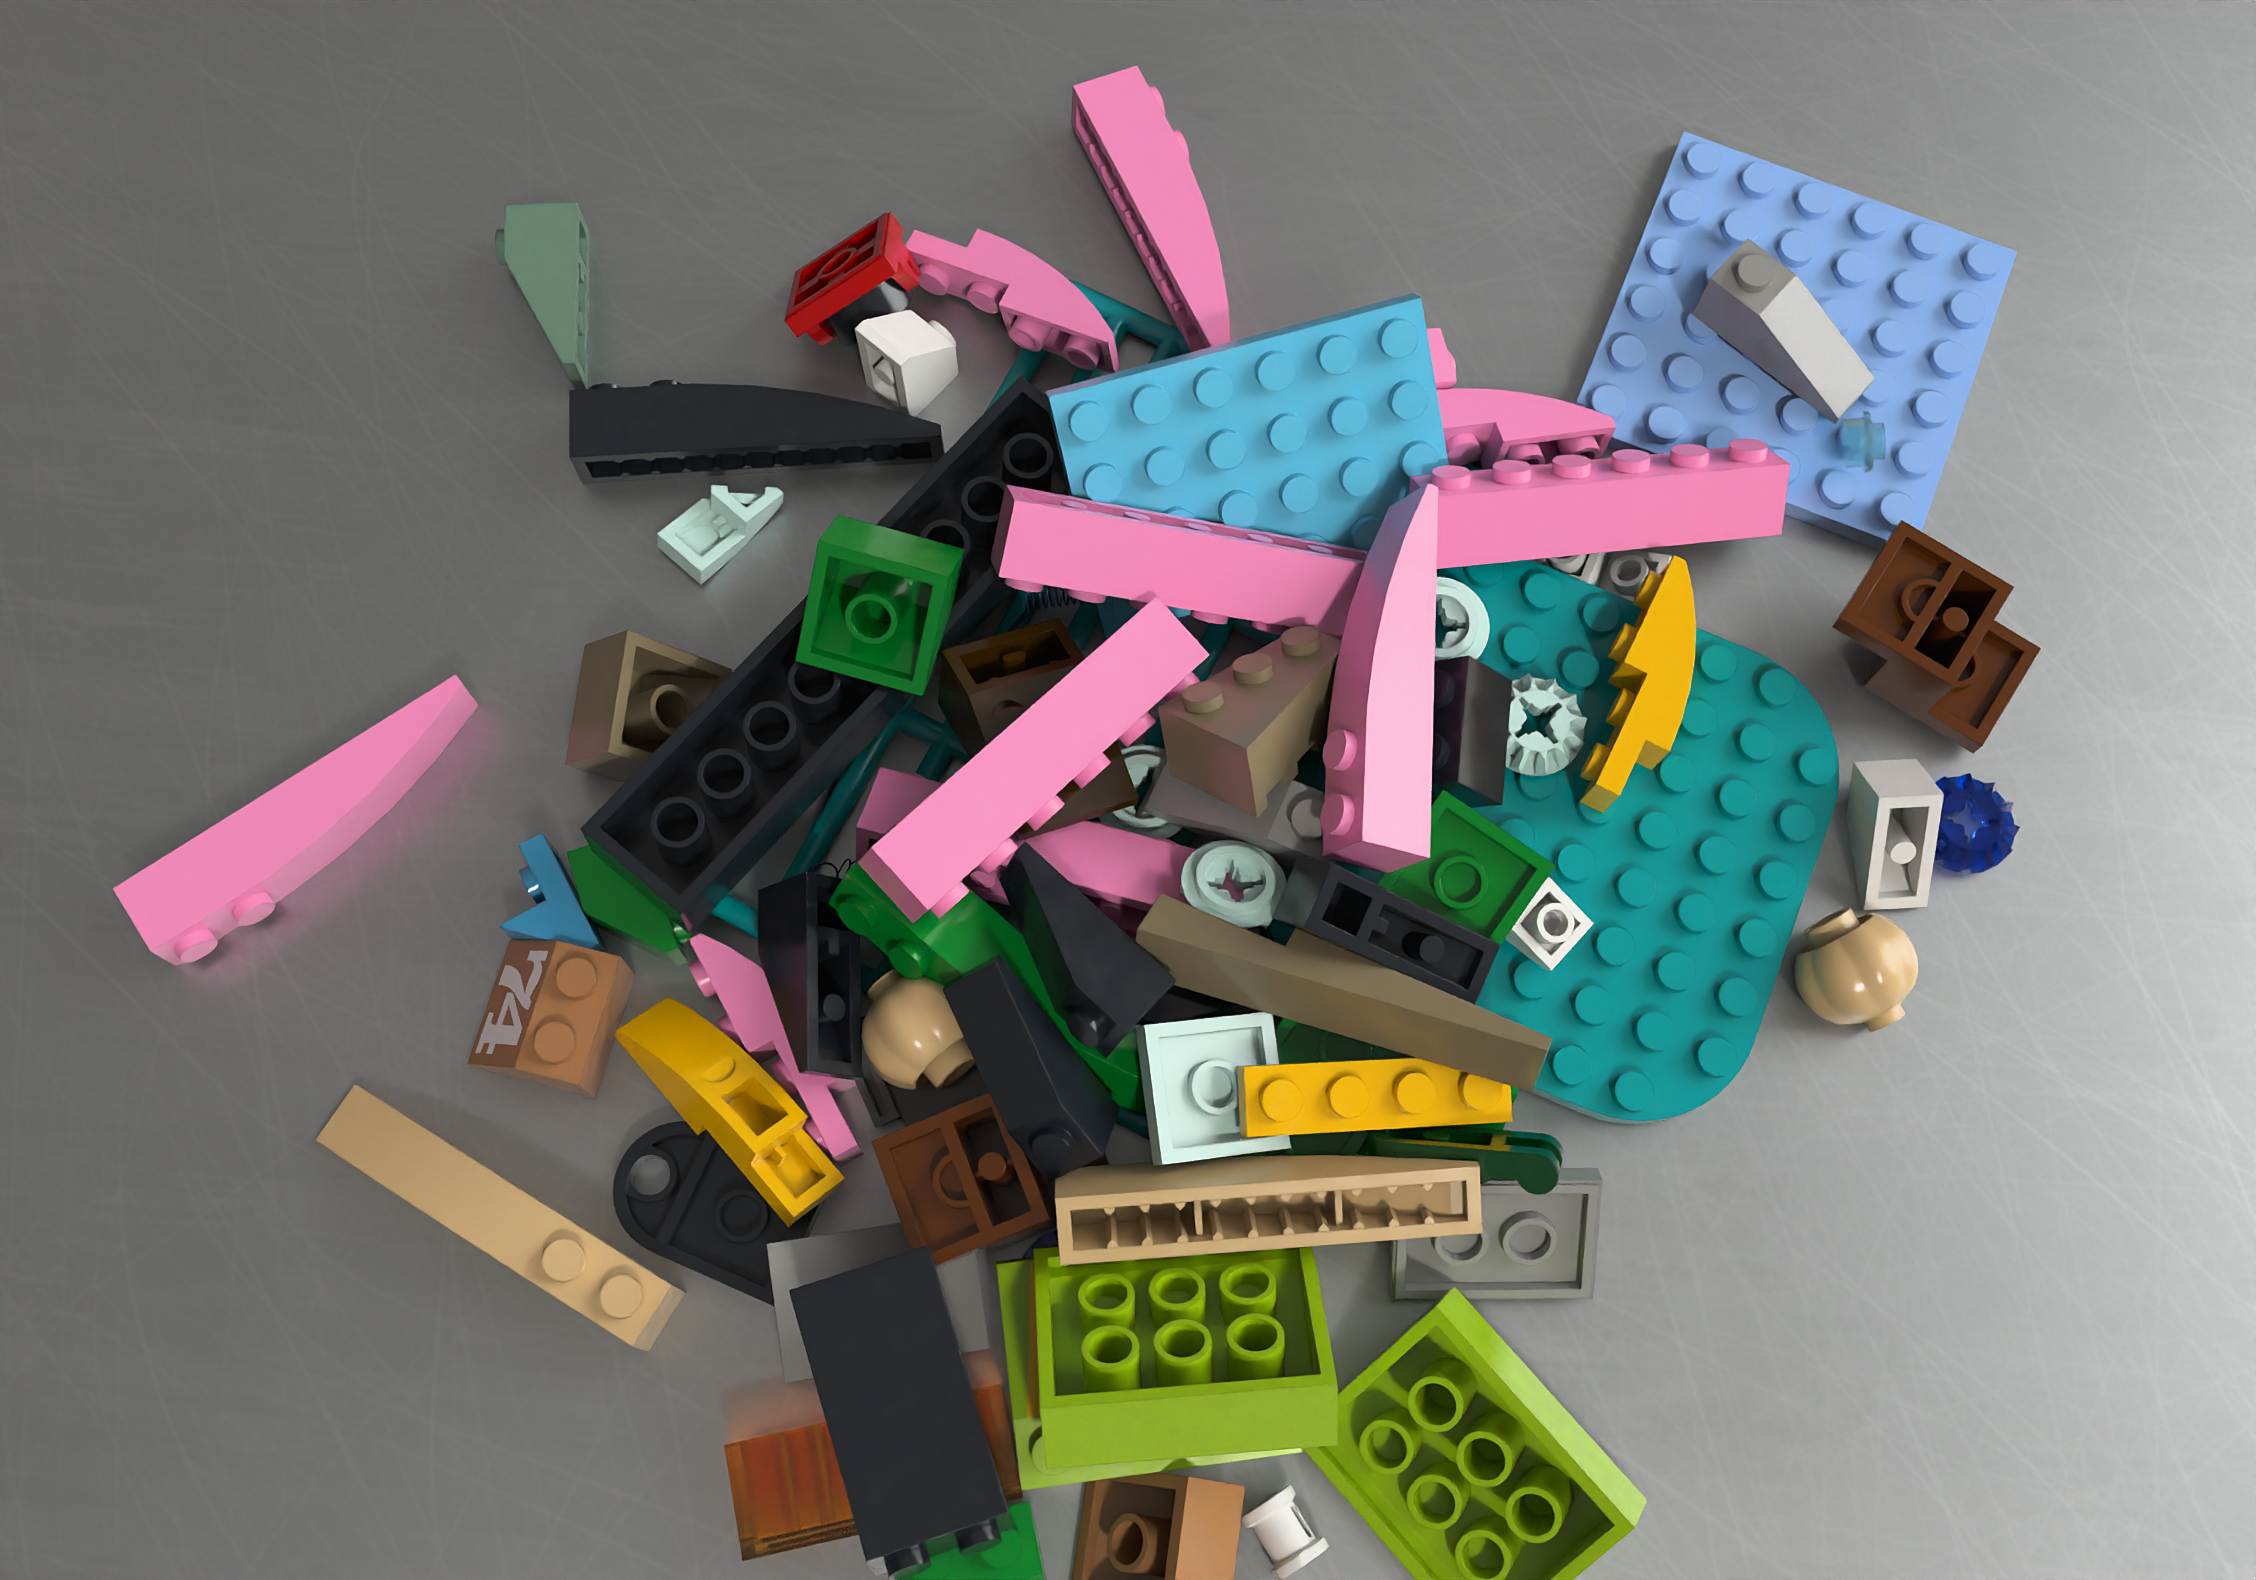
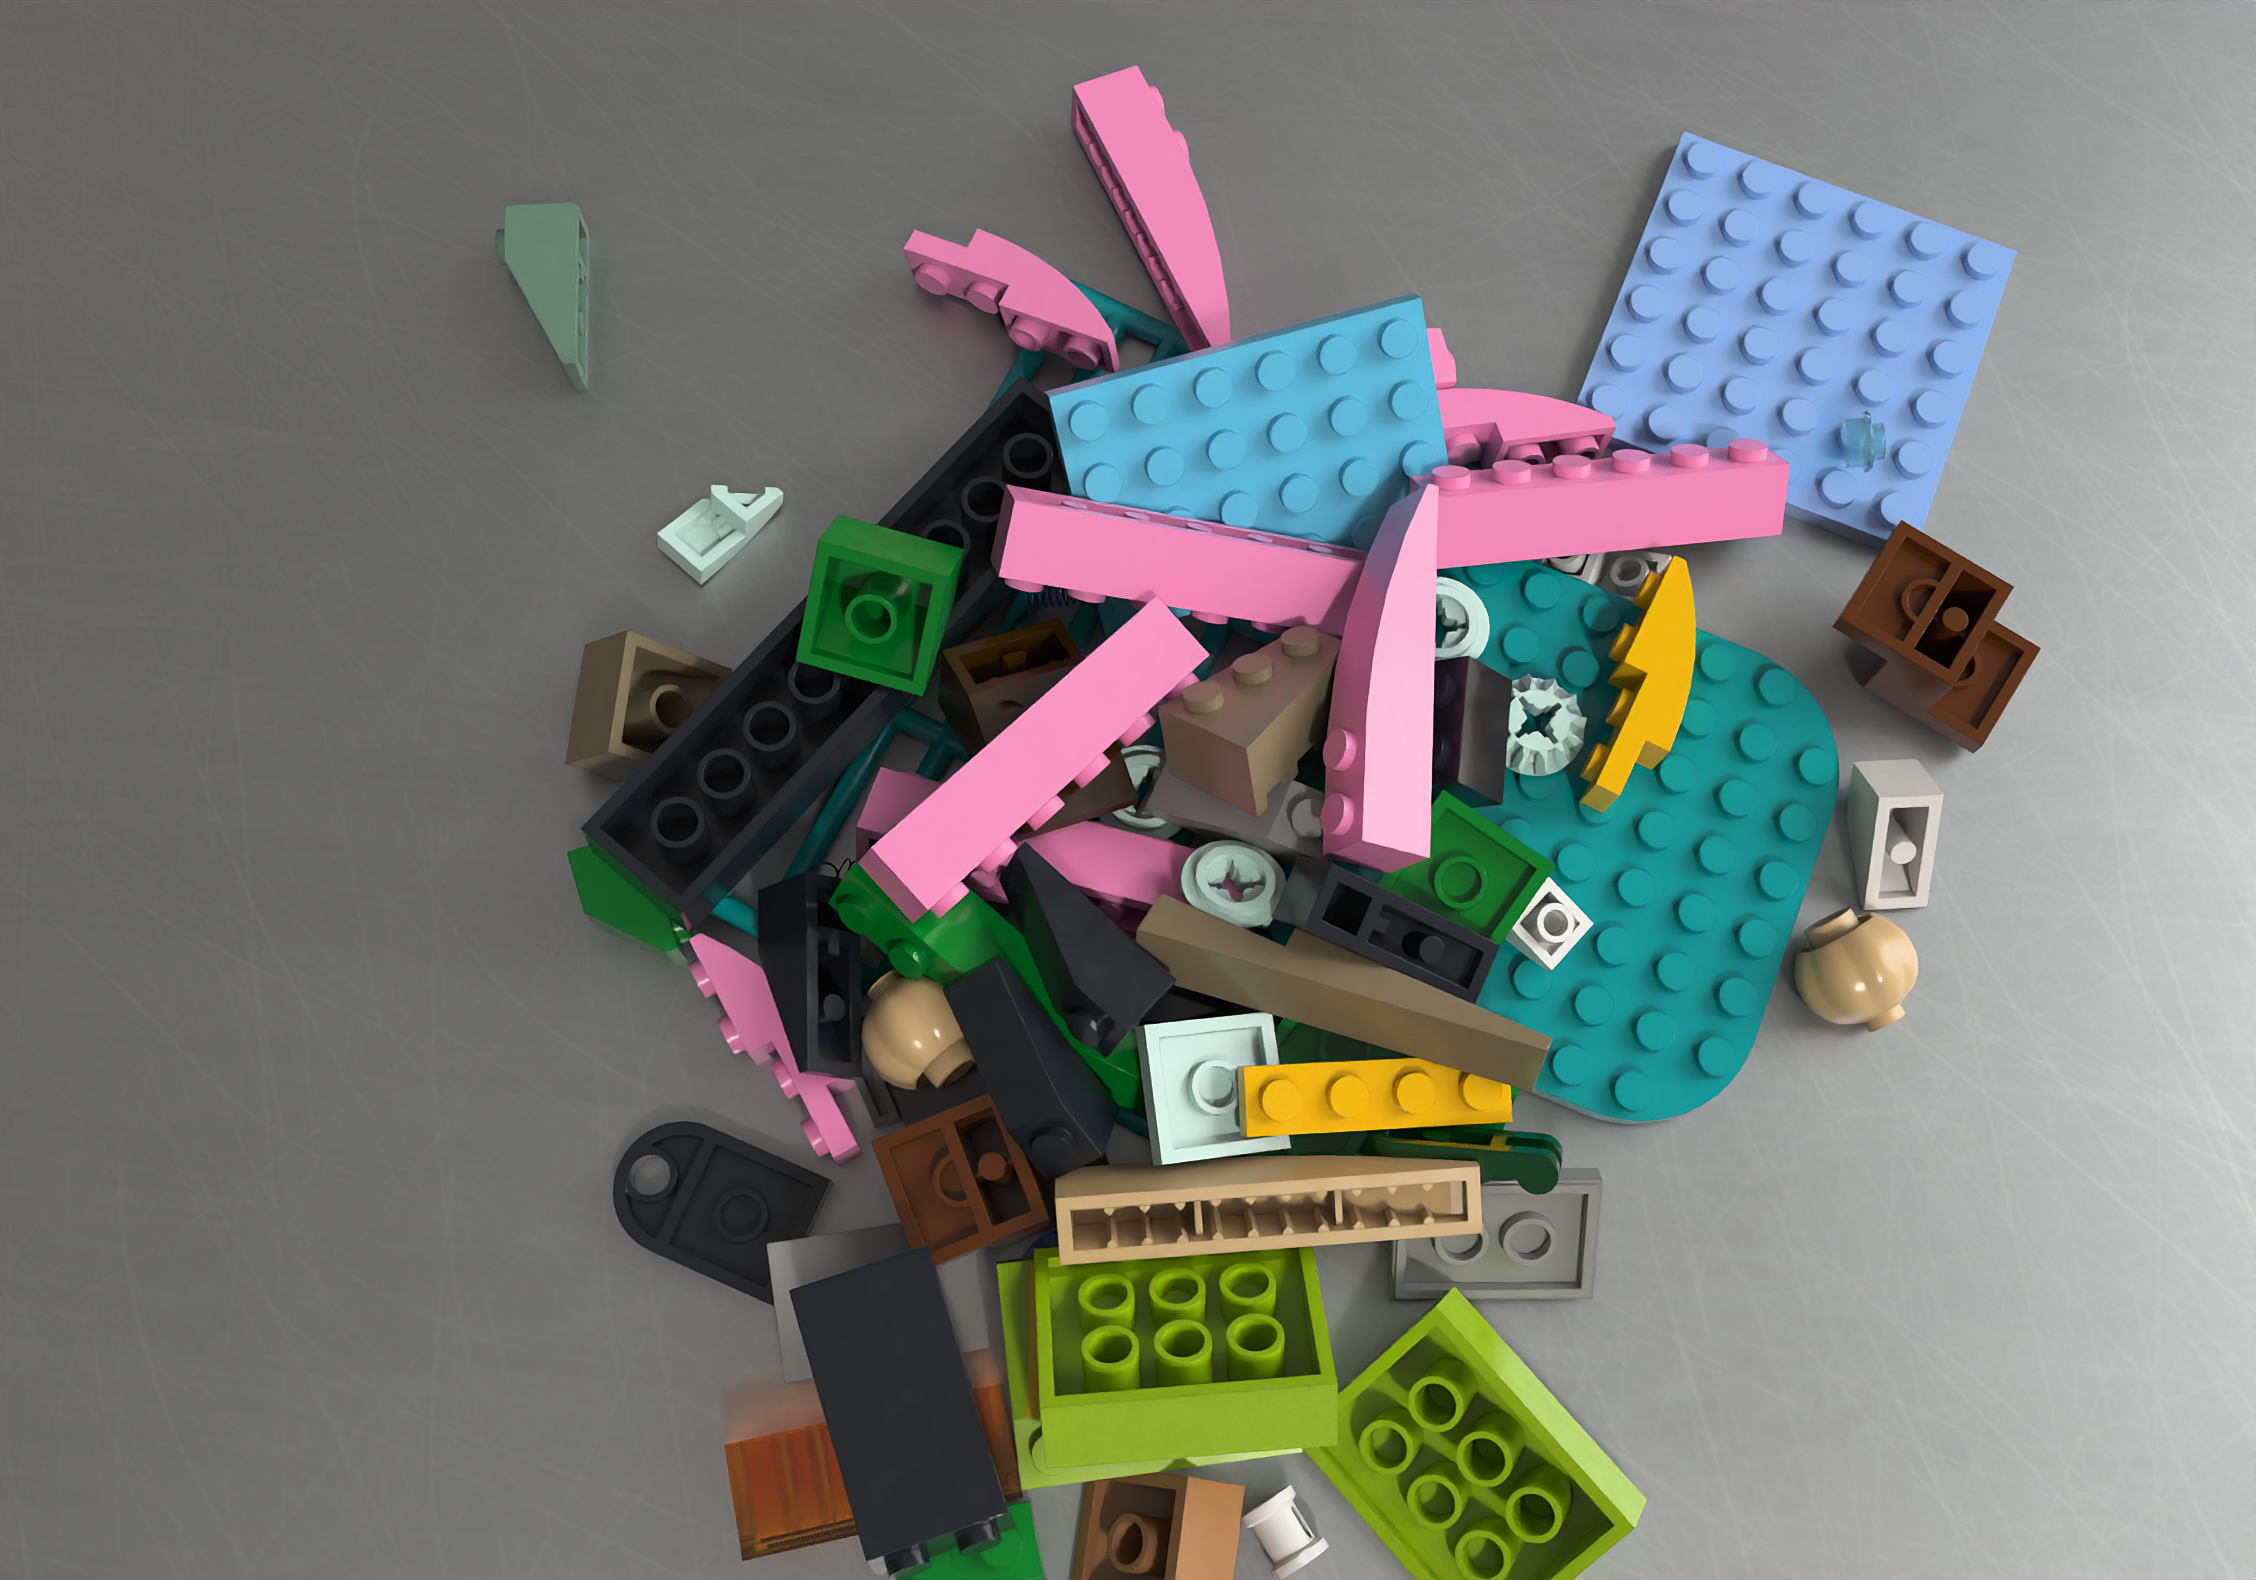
(289, 833): bright pink slope -> none
(501, 1219): tan slope -> none
(553, 1015): medium nougat slope -> none
(562, 913): dark azure slope -> none
(734, 431): black slope -> none
(736, 1102): yellow slope -> none
(853, 282): red piece -> none
(906, 359): white slope -> none
(1783, 330): light grey slope -> none
(1987, 844): clear blue gear -> none

